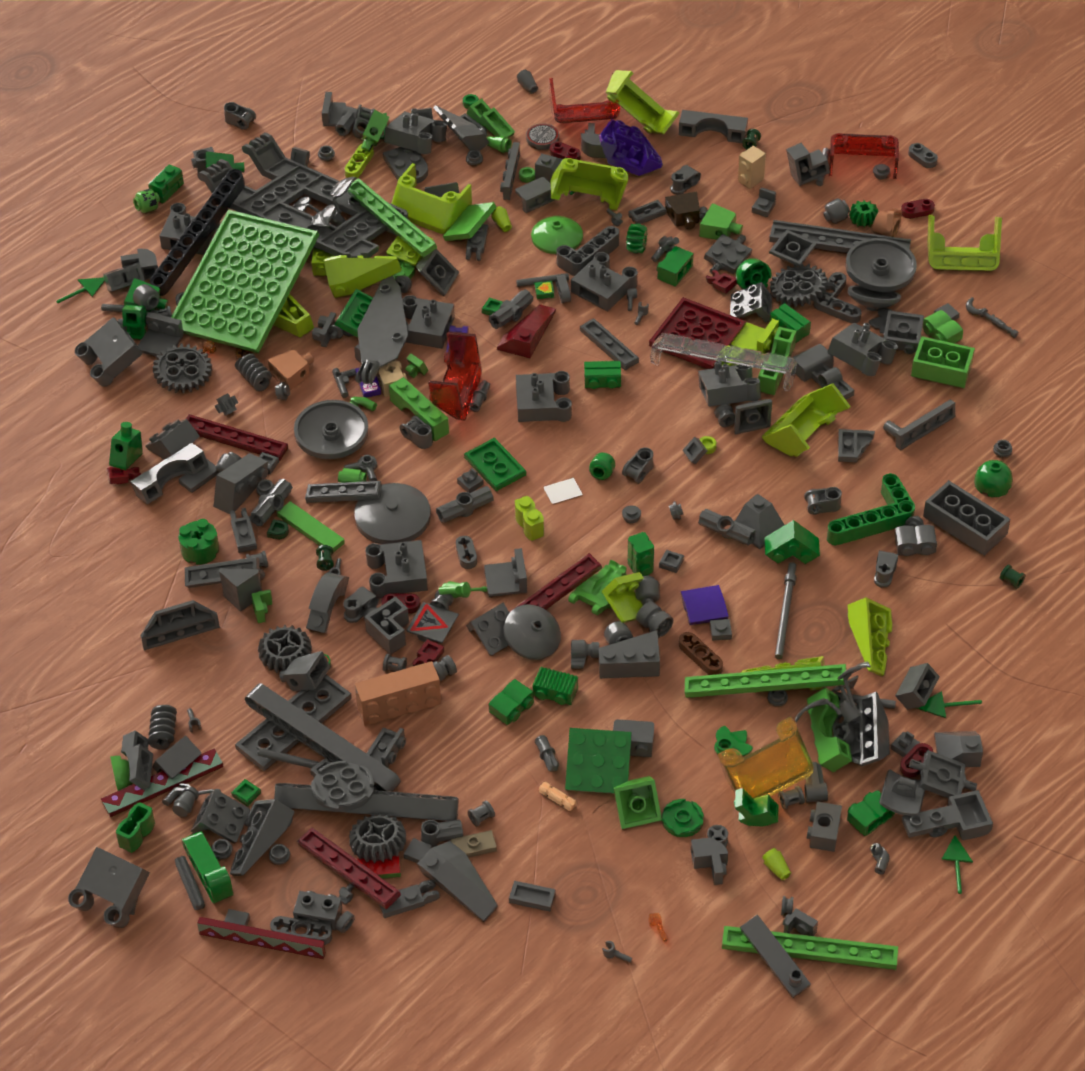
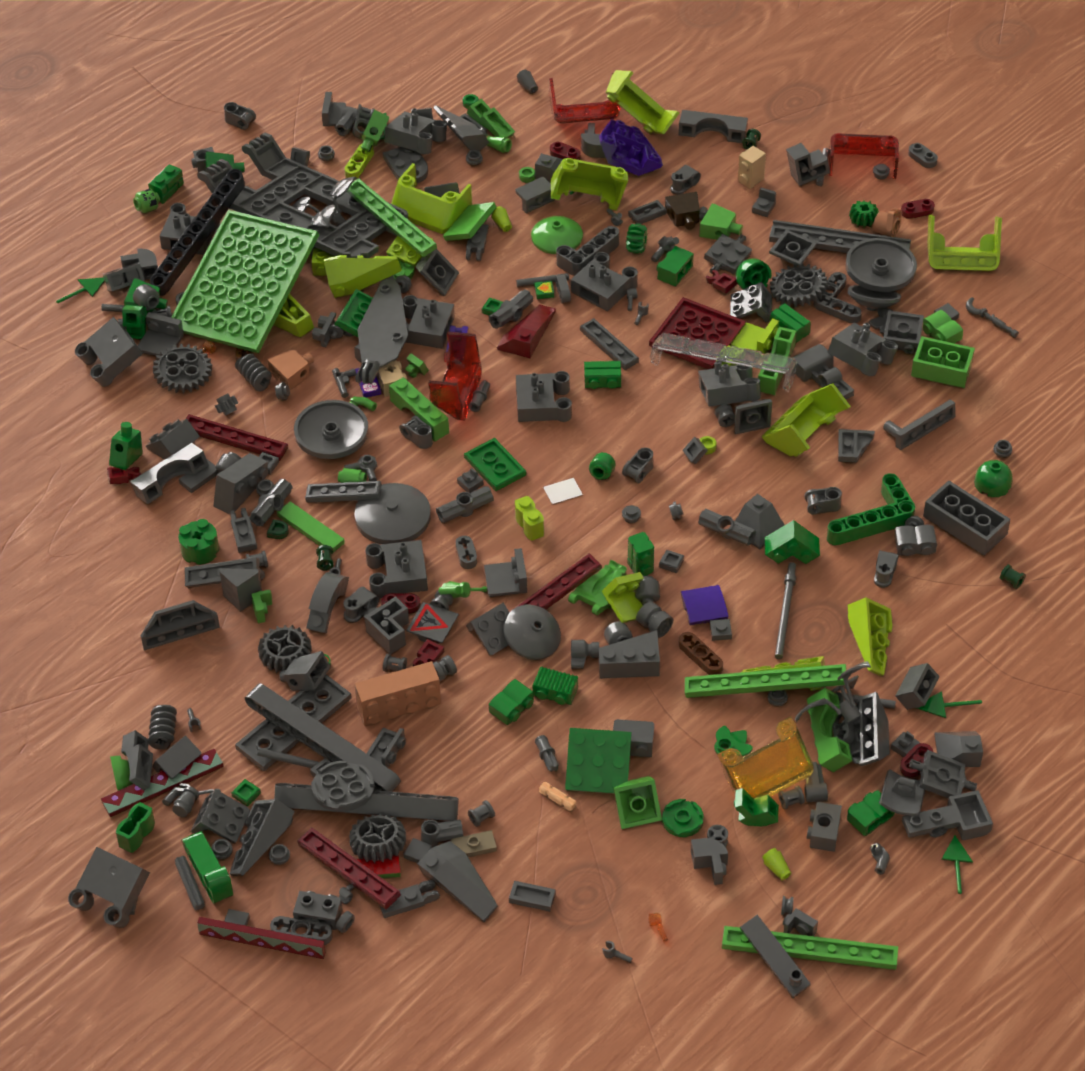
(511, 167): dark grey plate -> none
(542, 136): tile -> none
(836, 211): dark grey head -> none

